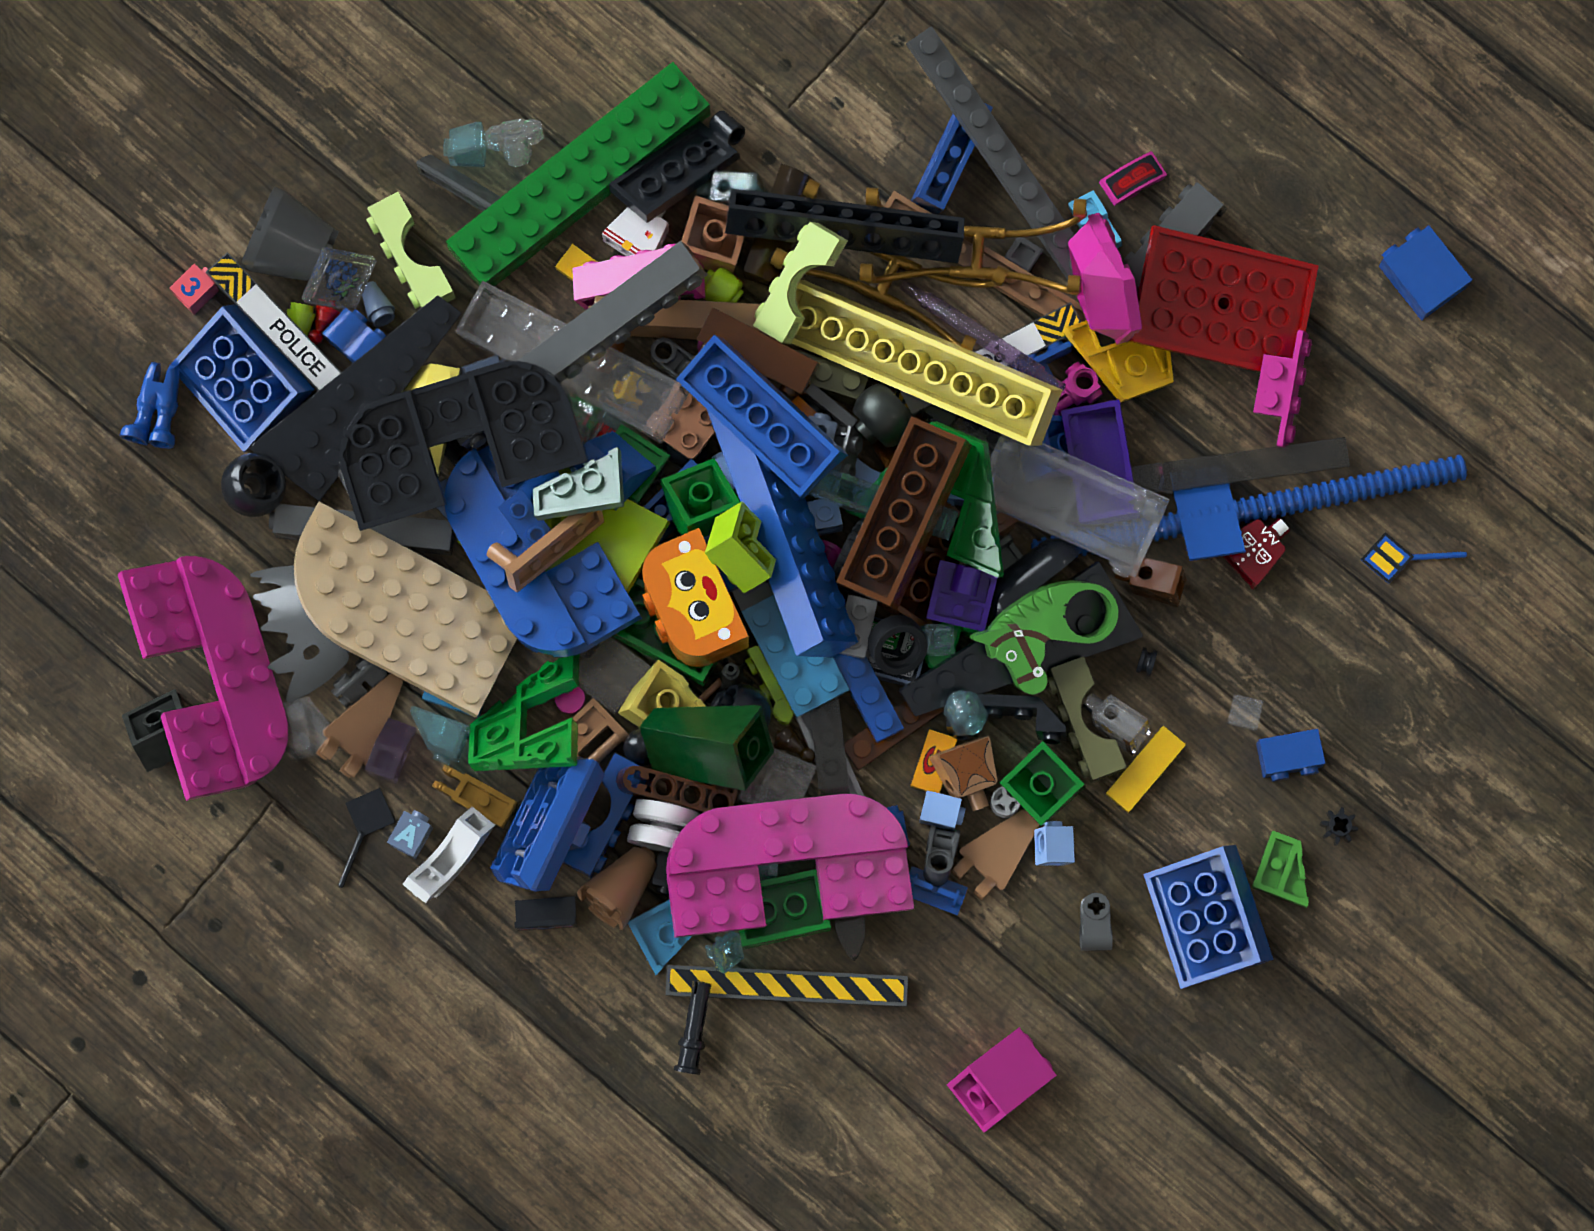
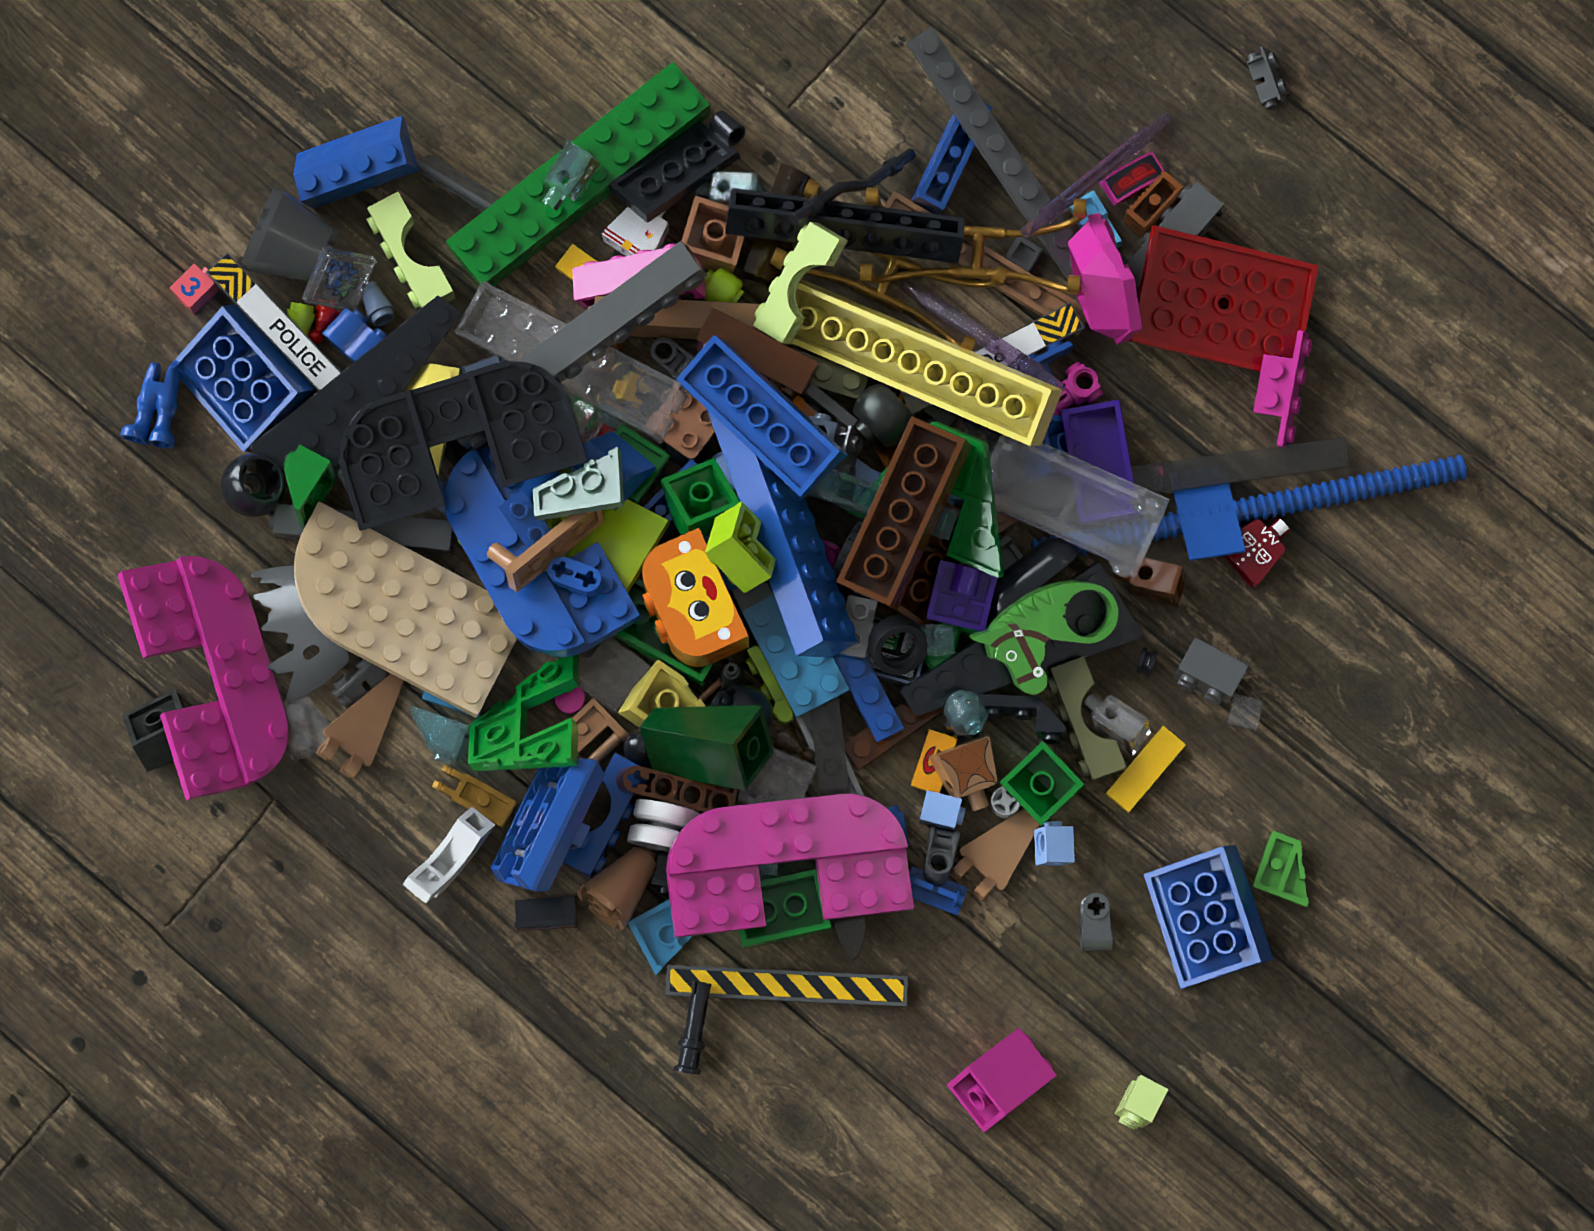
(309, 481): none -> green slope
(354, 163): none -> blue slope
(369, 814): black piece -> none
(390, 750): clear purple slope -> none
(410, 833): sand blue brick -> none
(466, 145): clear light blue slope -> none
(515, 139): clear plant -> none
(571, 163): none -> clear light blue torso
(573, 582): none -> blue beam
(726, 951): clear light blue tile -> none
(816, 204): none -> black bar
(826, 516): light blue brick -> none
(1098, 173): none -> clear purple axle
(1125, 367): yellow wing -> none
(1140, 1103): none -> yellowish green arch
(1153, 203): none -> dark orange brick
(1209, 672): none -> dark grey brick
(1266, 67): none -> dark grey hinge
(1291, 754): blue brick -> none
(1338, 818): black gear -> none
(1389, 558): piece -> none
(1424, 271): blue brick -> none

